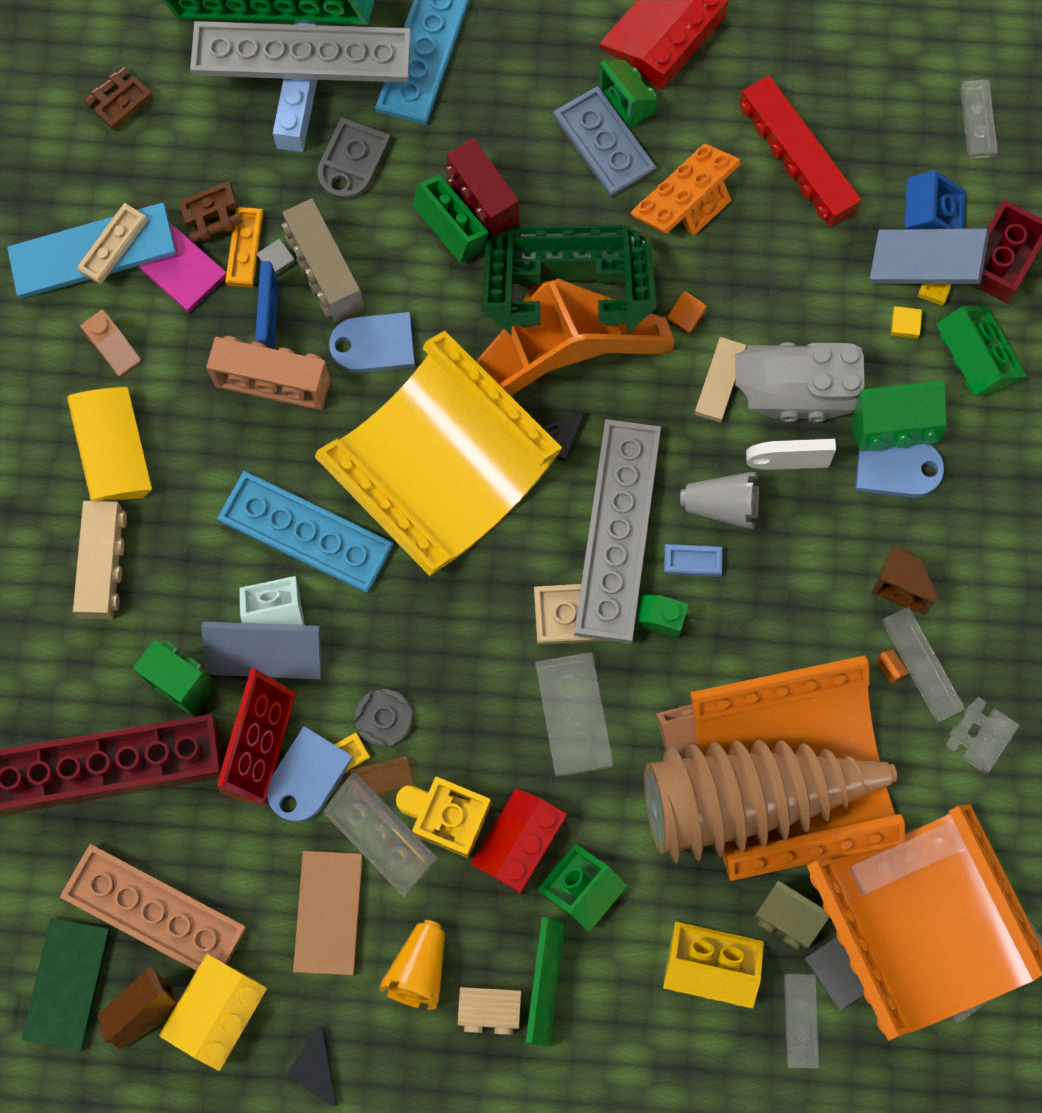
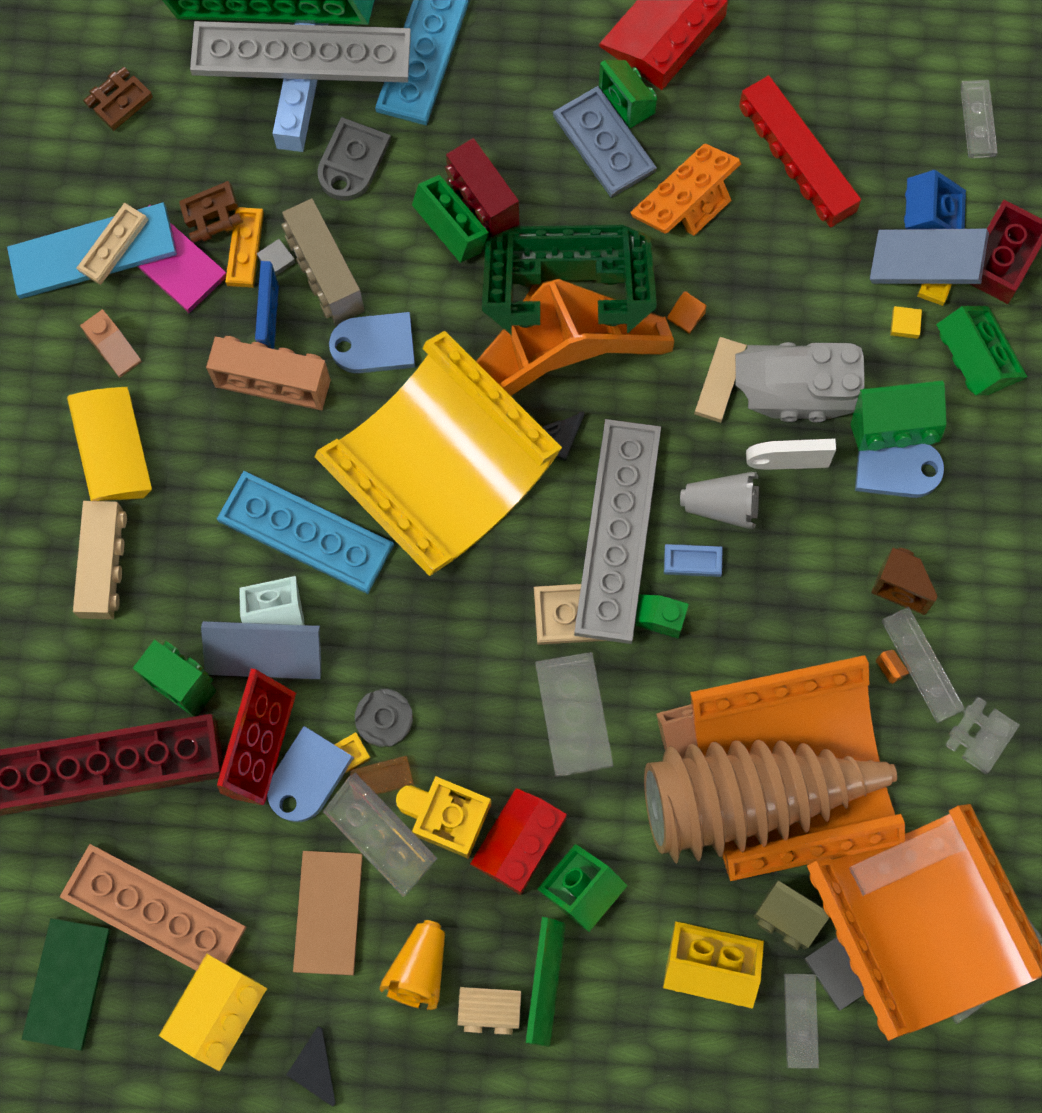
(138, 1009): reddish brown slope -> none

